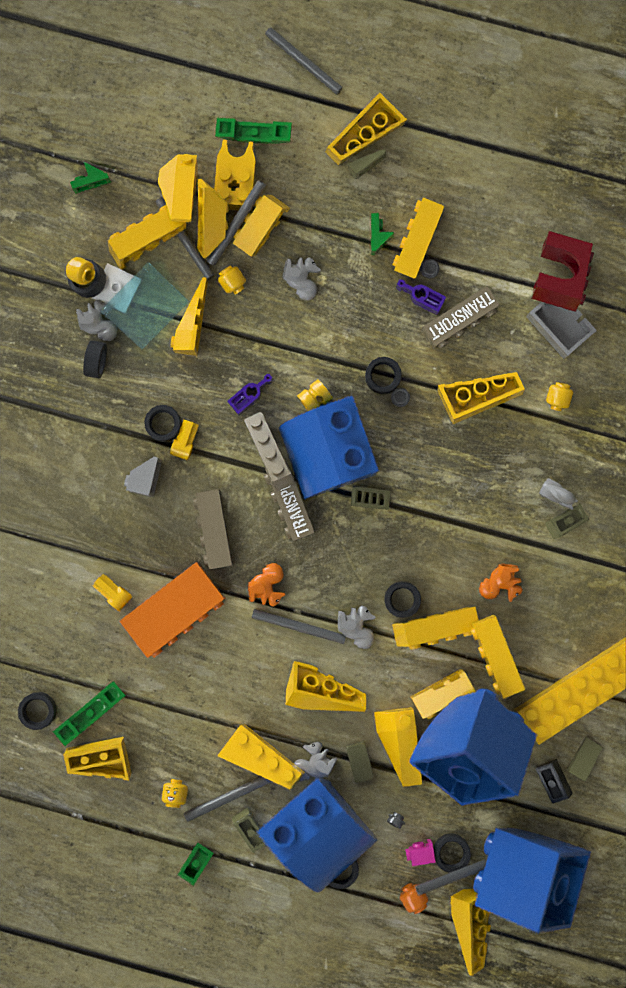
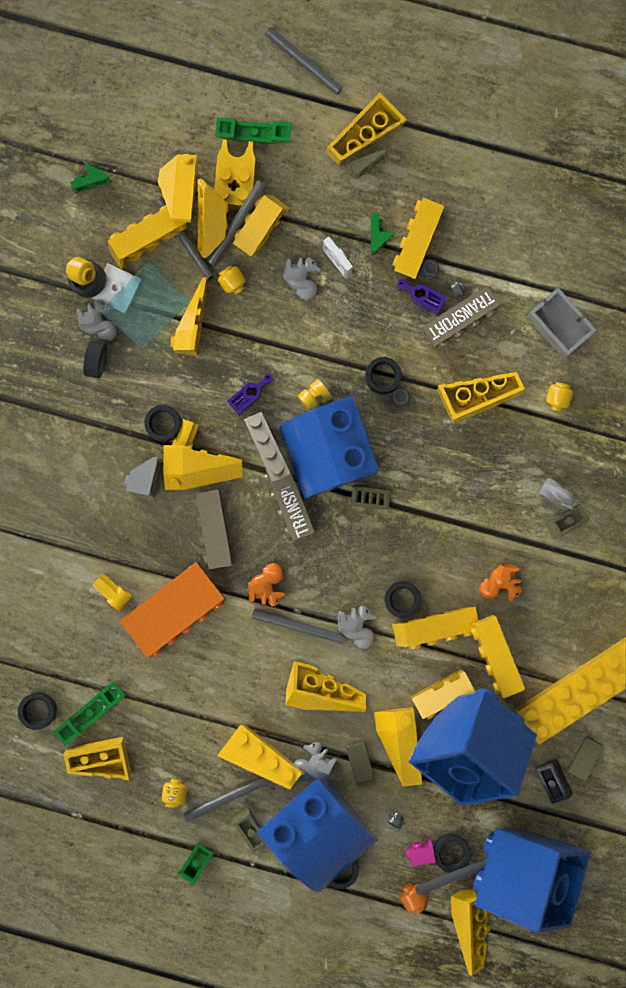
(192, 469): none -> yellow wedge
(338, 257): none -> white plate
(458, 288): none -> dark grey plate
(576, 256): dark red arch -> none

